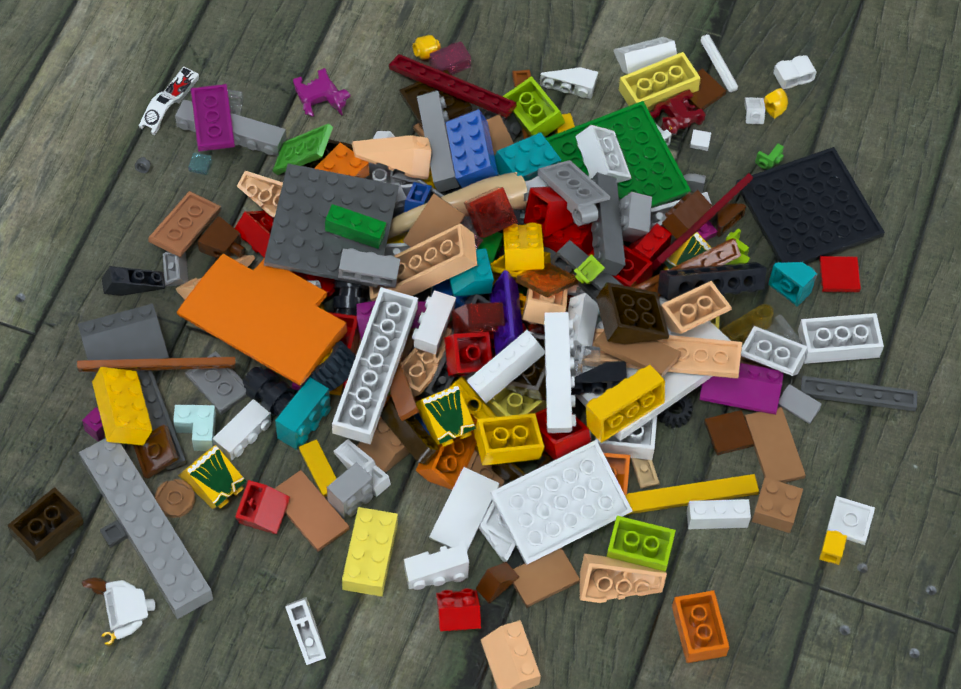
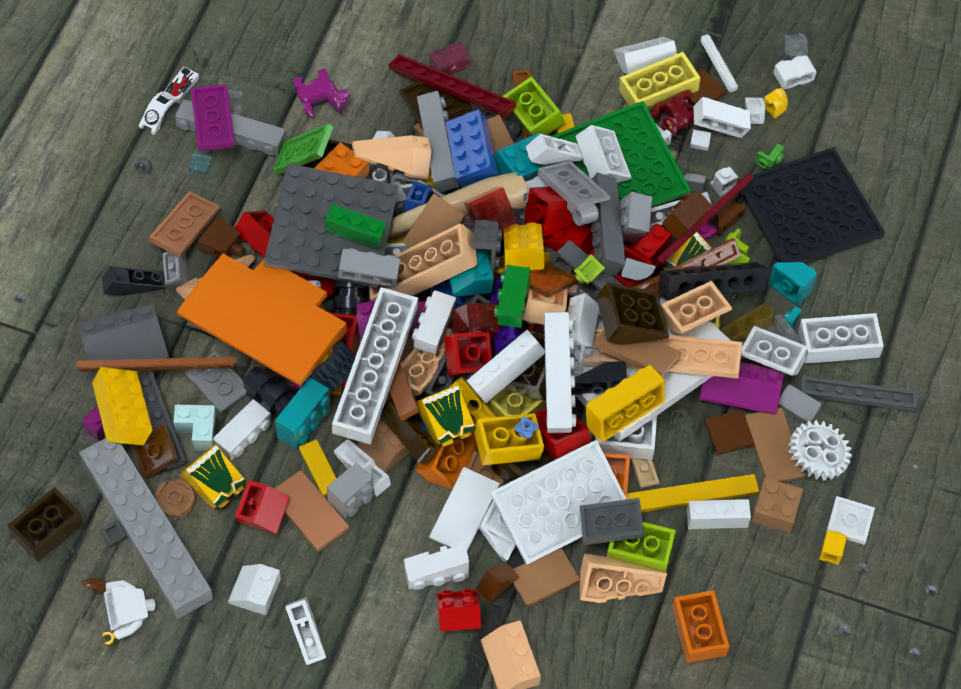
(255, 588): none -> white slope
(261, 190): light nougat wedge -> none
(370, 551): light yellow brick -> none
(424, 46): yellow head -> none
(488, 237): none -> dark grey bracket
(513, 296): none -> green brick
(526, 432): none -> medium blue plate
(552, 150): none -> white slope
(573, 81): white slope -> none
(611, 521): none -> dark grey plate
(636, 269): none -> brick
(678, 419): black tyre -> none
(721, 117): none -> white brick
(724, 177): none -> white brick
(793, 316): none -> teal plate
(795, 44): none -> clear brick
(820, 450): none -> white gear
(839, 274): red tile -> none

